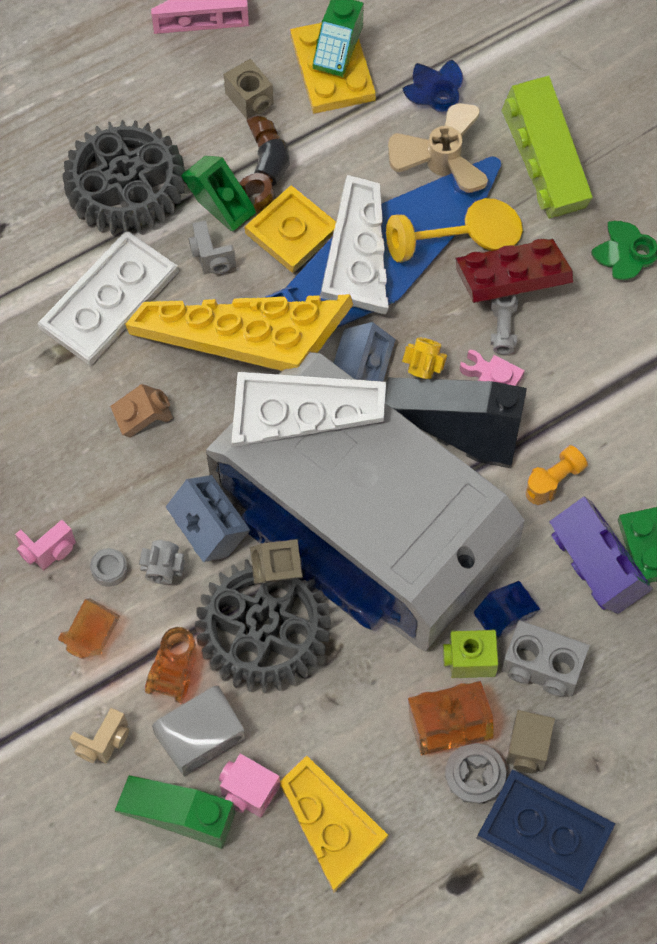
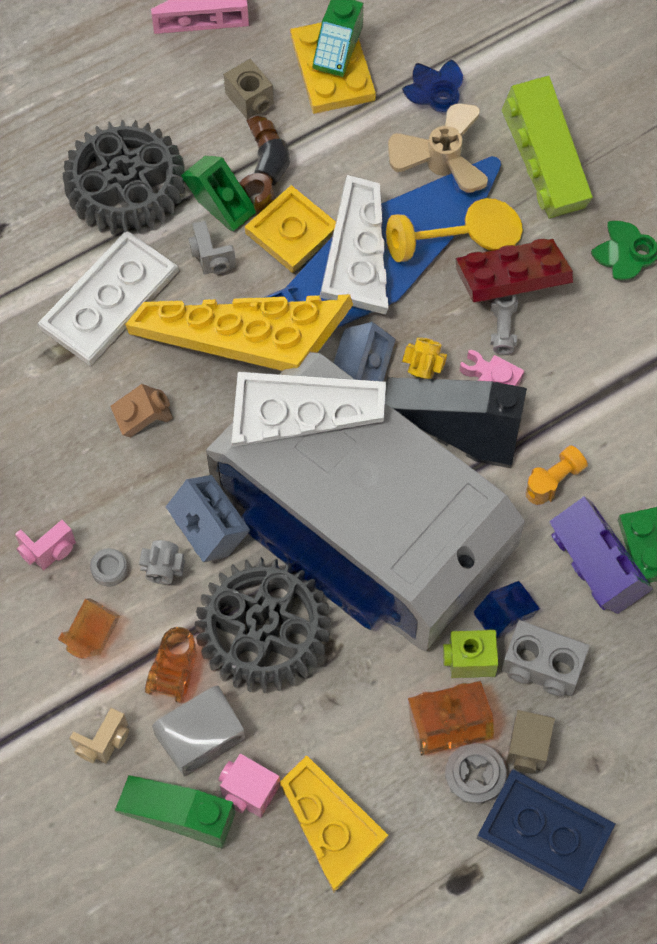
(275, 561): dark tan brick -> none

